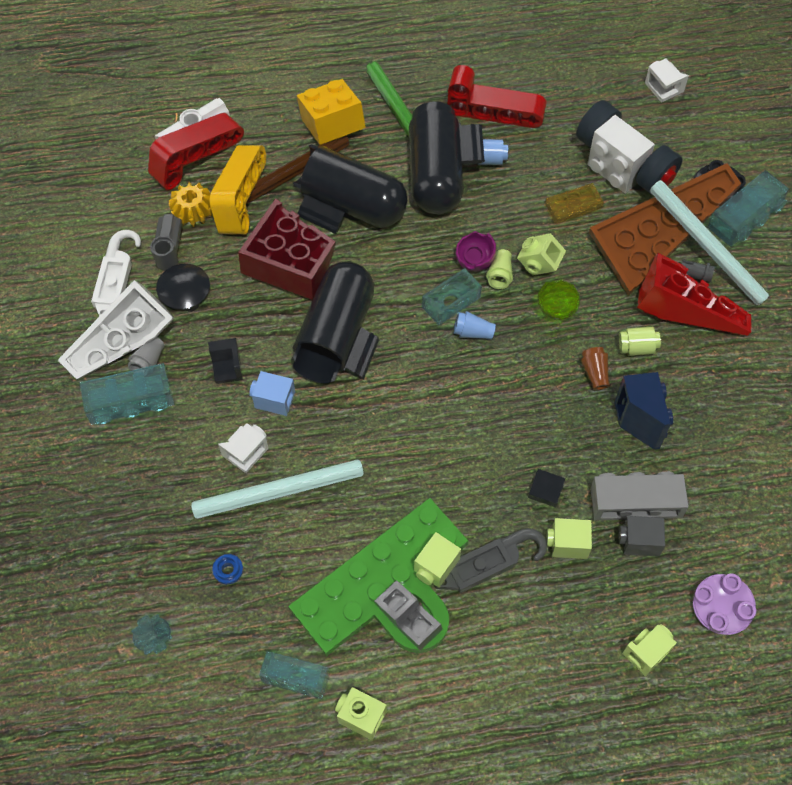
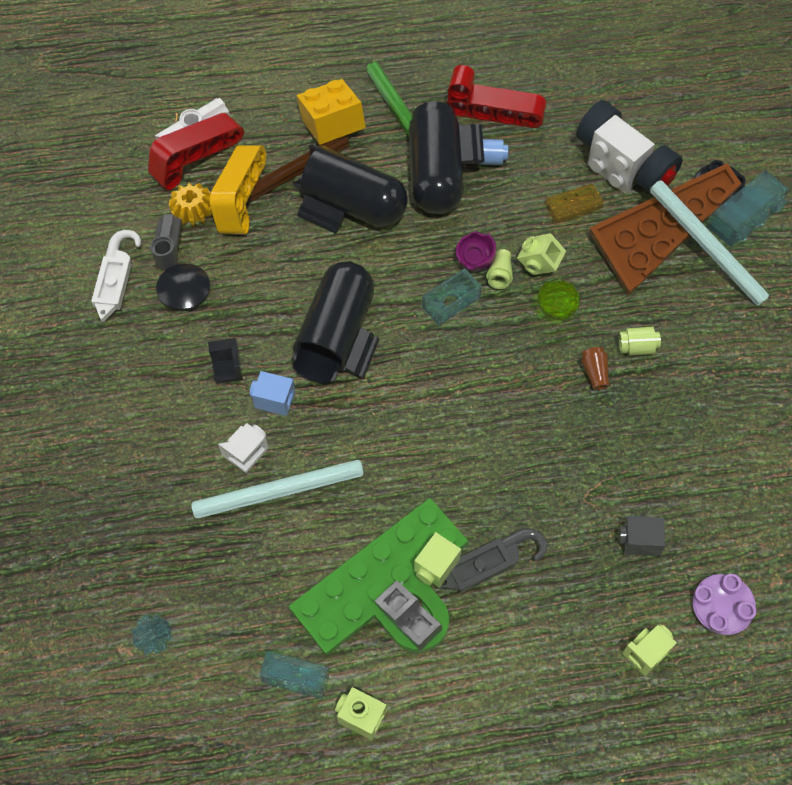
(123, 327): white wedge -> none
(126, 394): clear light blue brick -> none
(146, 355): light grey cone -> none
(225, 561): blue plate -> none
(286, 252): dark red wedge -> none
(472, 326): light blue cone -> none
(546, 488): black tile -> none
(570, 538): yellowish green brick -> none
(639, 495): light grey brick -> none
(643, 408): dark blue slope -> none
(665, 80): white window -> none
(680, 298): red wedge -> none
(698, 270): dark grey pin -> none

